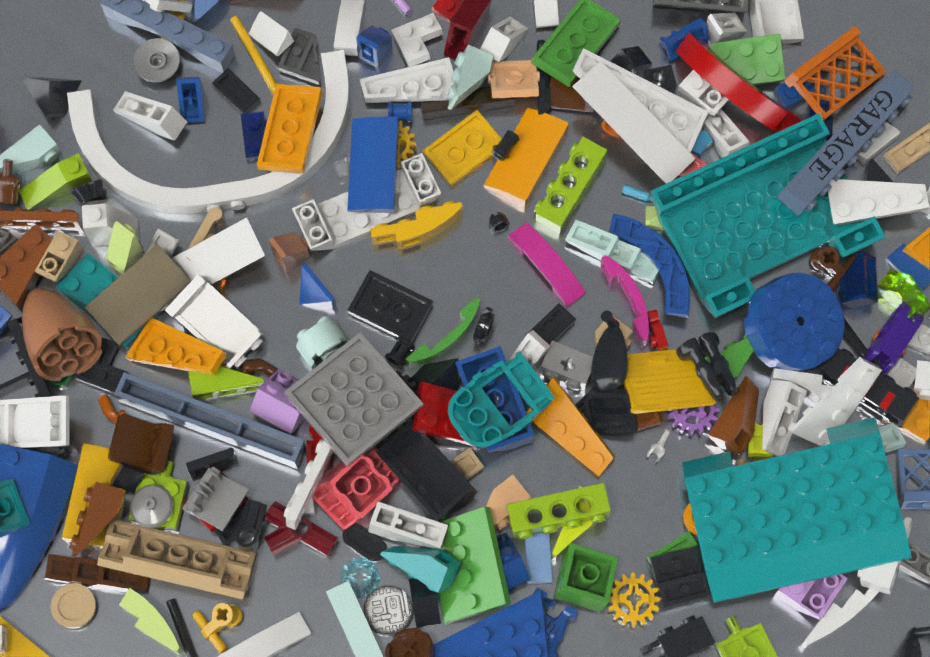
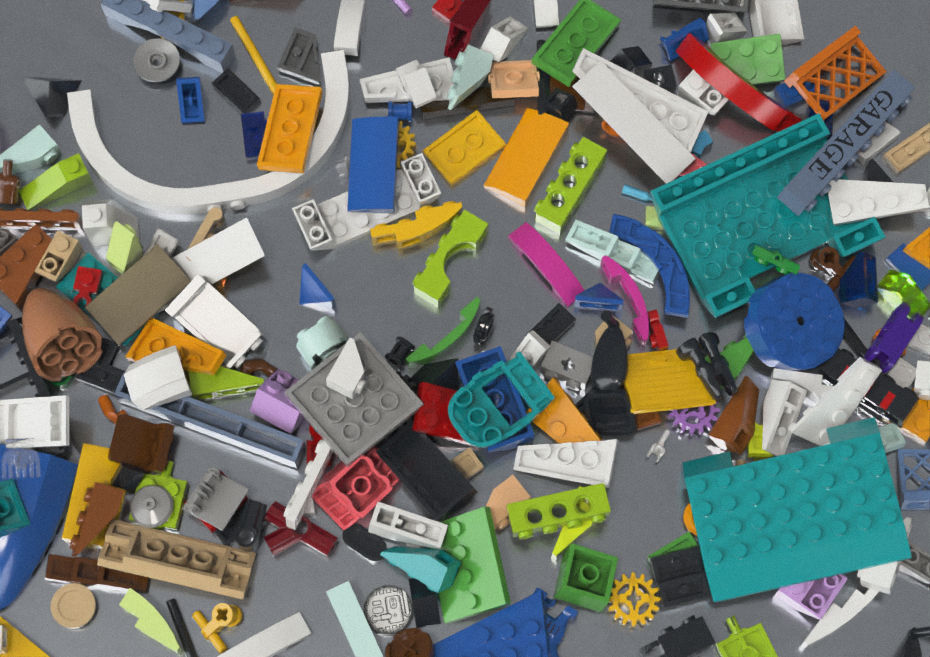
(20, 455): none -> clear piece
(86, 283): none -> red plate
(88, 191): black piece -> none
(150, 114): white slope -> none
(157, 379): none -> white slope
(220, 460): black tile -> none
(270, 34): white slope -> none
(289, 250): nougat slope -> none
(347, 372): none -> white slope
(369, 569): clear light blue gear -> none
(374, 44): blue slope -> none
(390, 306): black plate -> none
(413, 34): white plate -> none
(416, 83): none -> white slope
(466, 233): none -> lime arch
(498, 222): black hinge -> none
(505, 145): black pin -> none
(512, 562): blue slope -> none
(538, 559): light blue tile -> none
(561, 104): none -> black slope
(577, 462): none -> white wing
(599, 298): none -> blue slope
(724, 133): white slope -> none
(783, 264): none -> green plate

